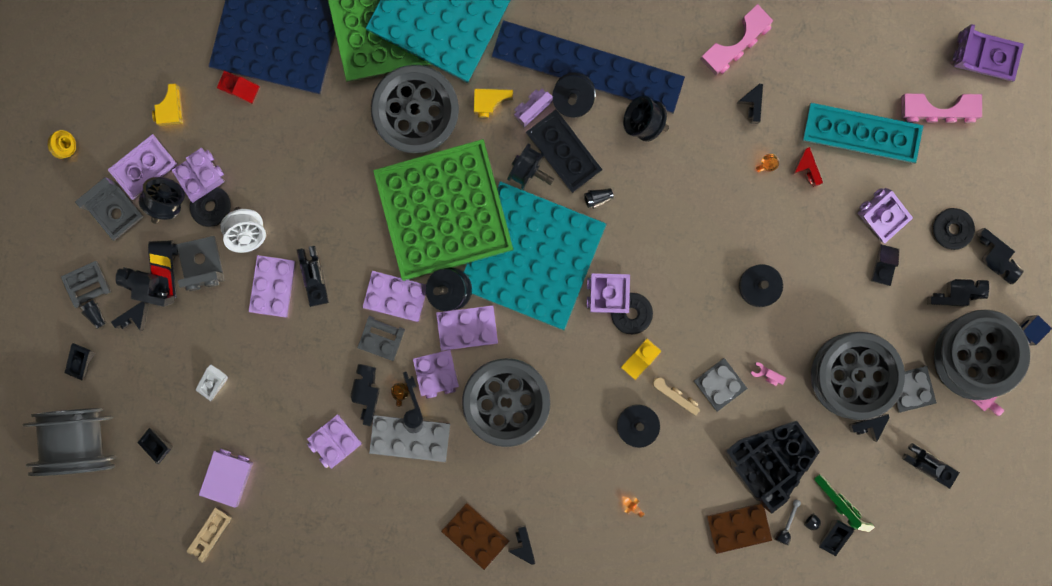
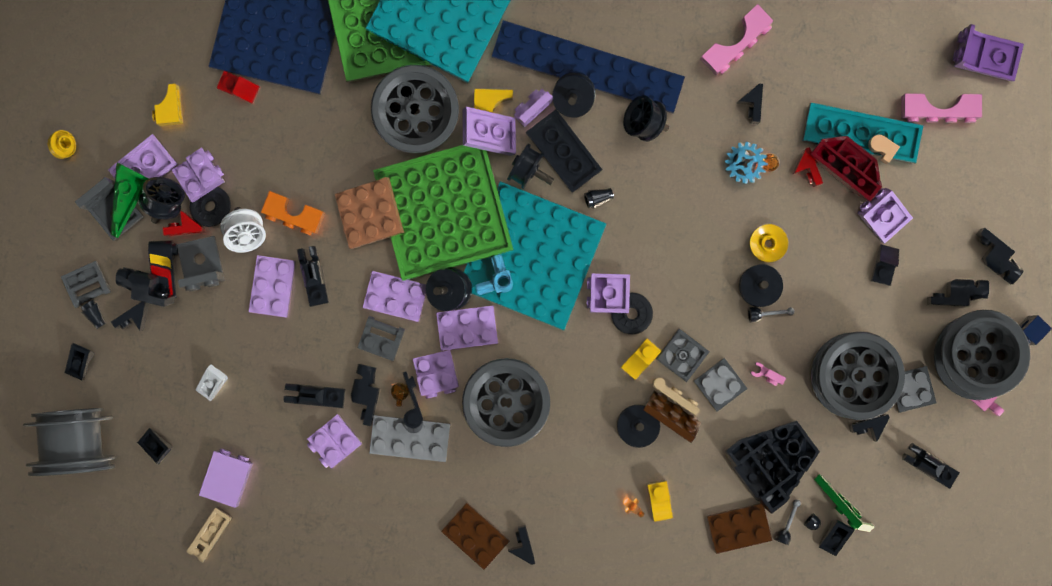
(126, 195): none -> green wing
(189, 226): none -> red slope
(276, 208): none -> orange arch
(316, 395): none -> black plate
(369, 213): none -> nougat plate
(489, 131): none -> lavender plate
(500, 273): none -> medium azure axle
(659, 500): none -> yellow arch
(672, 416): none -> reddish brown plate
(682, 355): none -> dark grey piece
(743, 155): none -> medium azure gear
(755, 314): none -> hinge
(776, 236): none -> yellow dish
(849, 165): none -> dark red wedge
(883, 146): none -> light nougat leg
(942, 233): black wheel -> none

